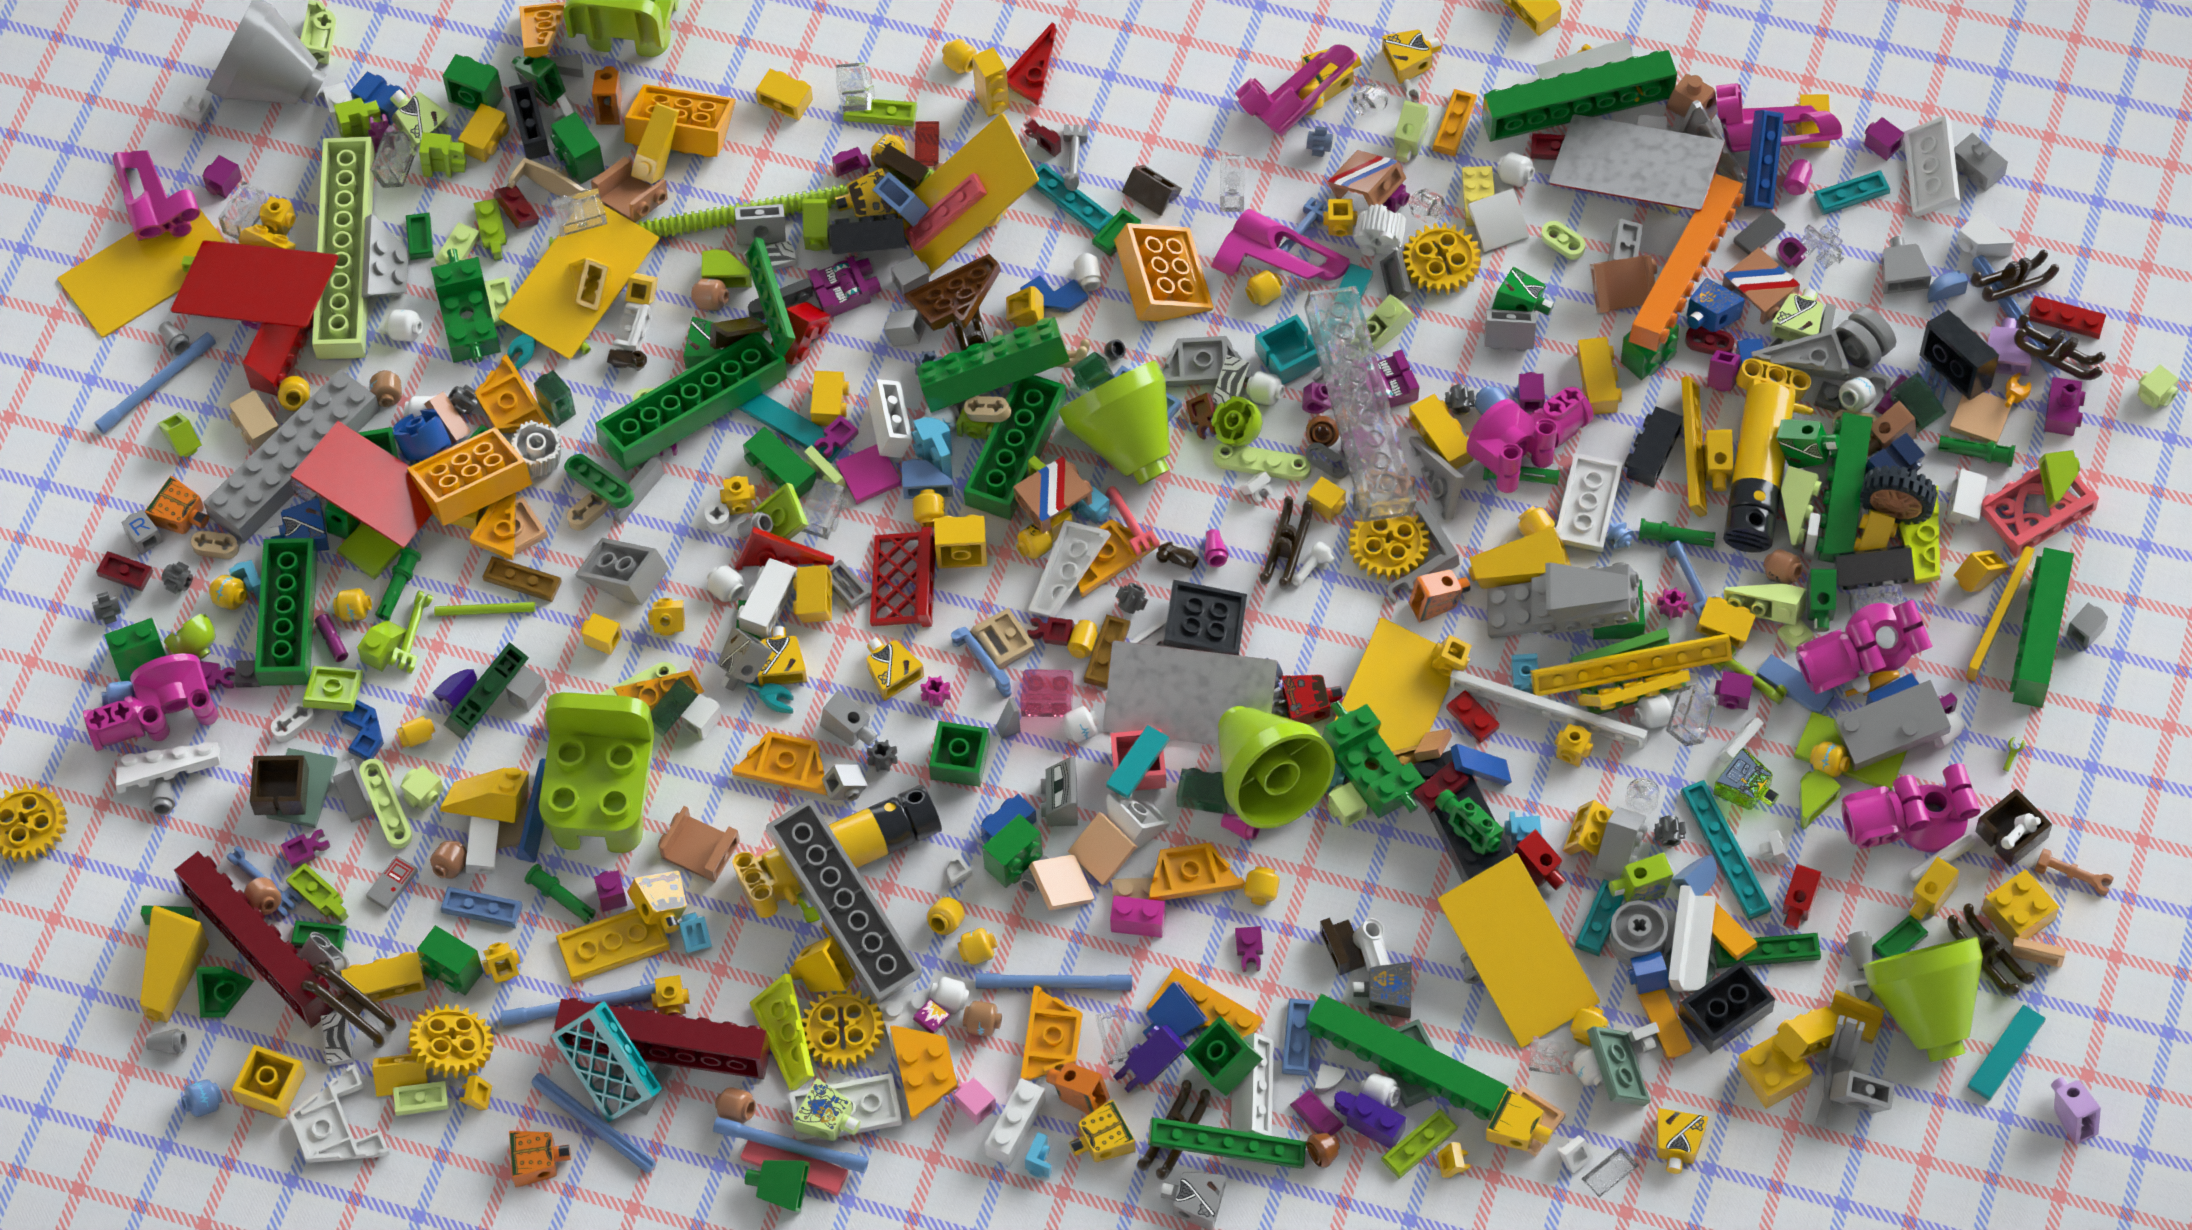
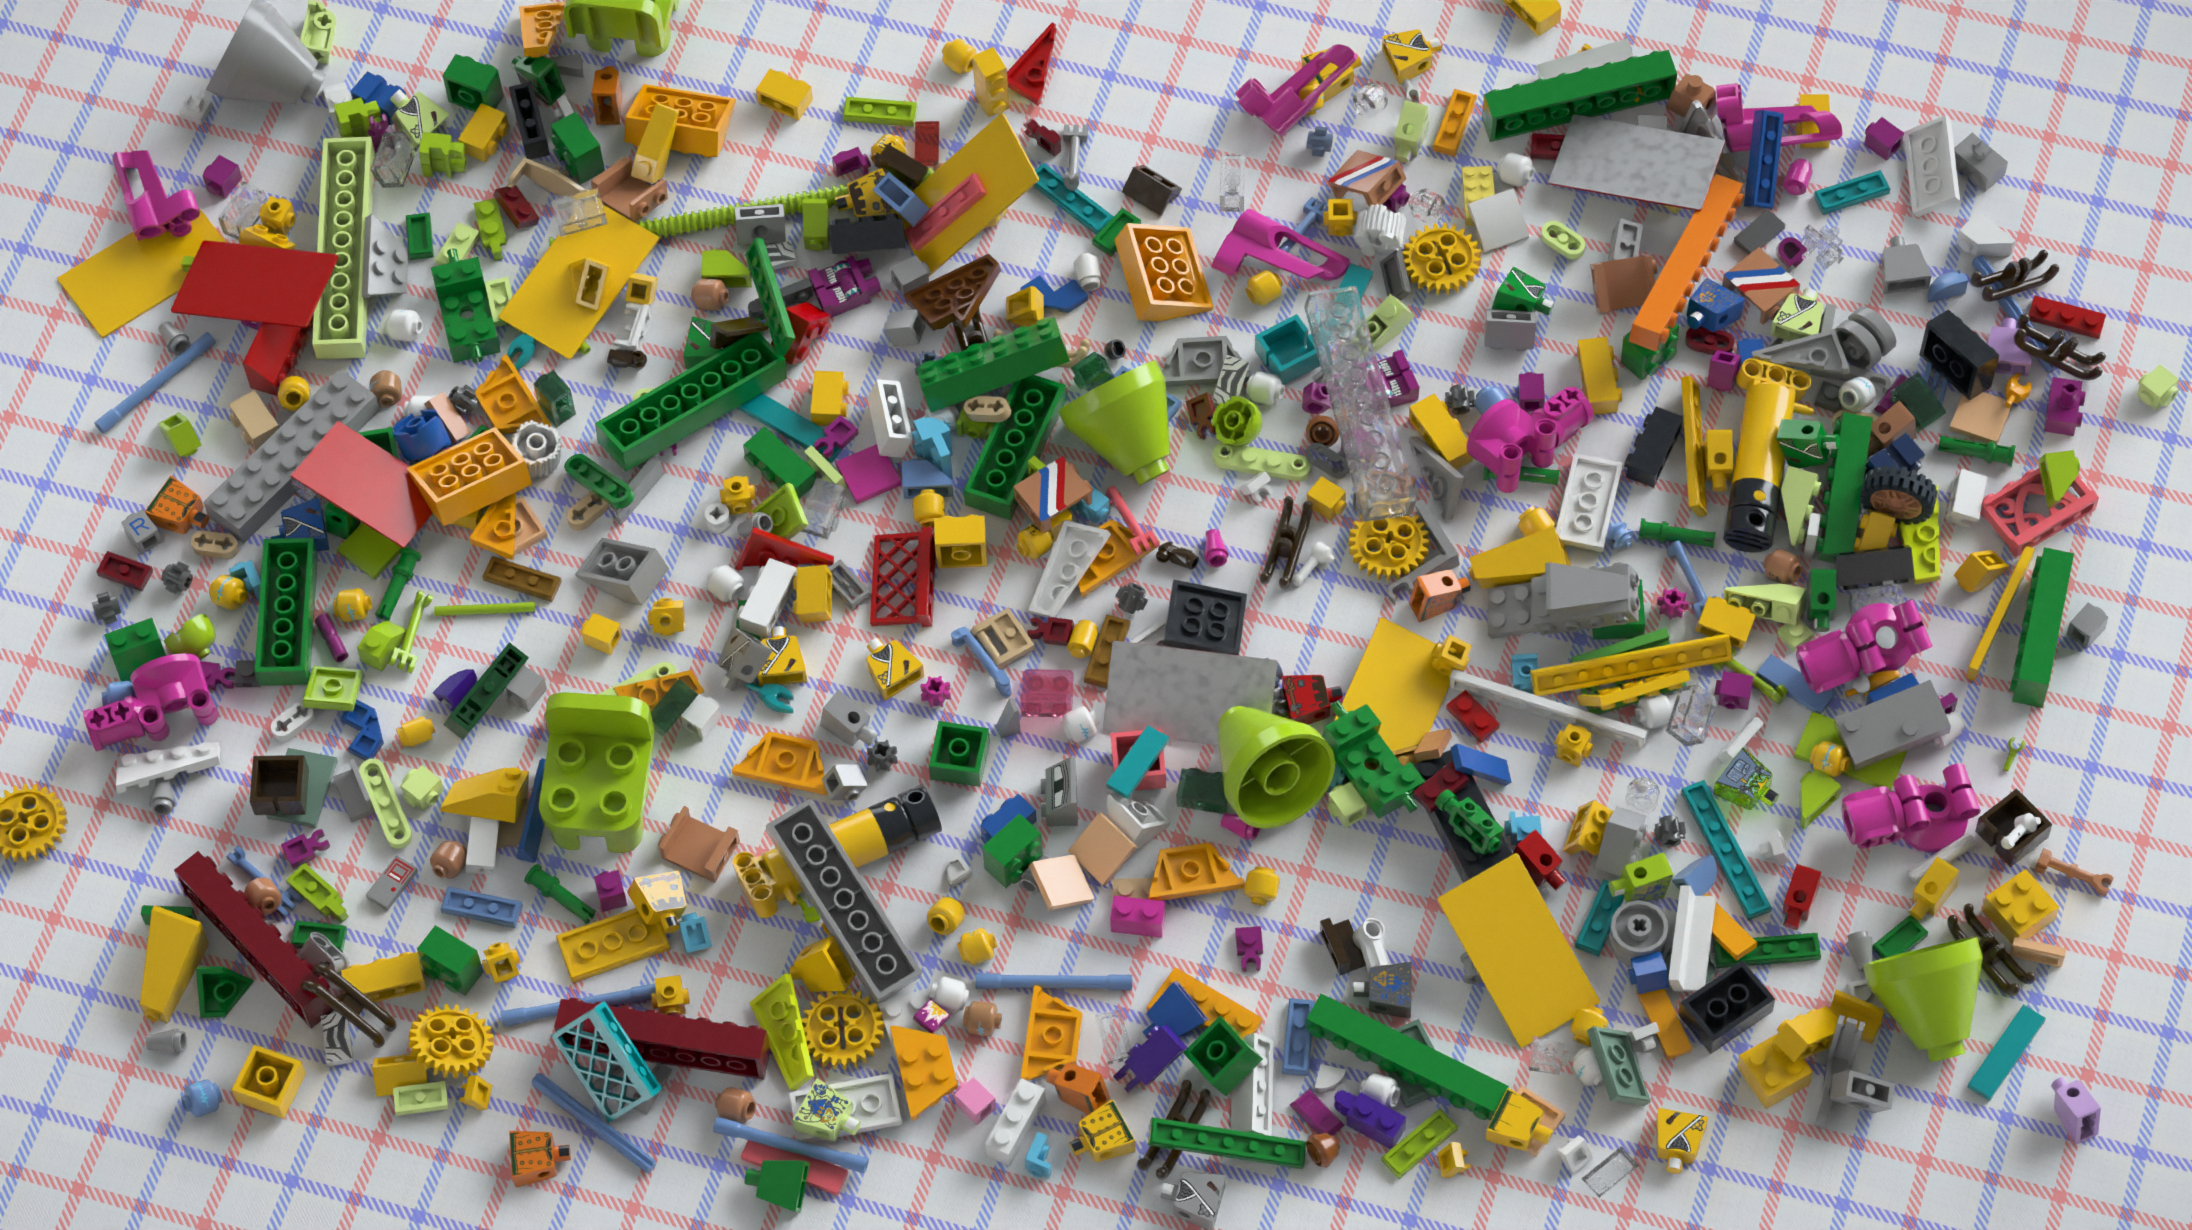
(324, 1129): white wing -> none
(854, 87): clear brick -> none

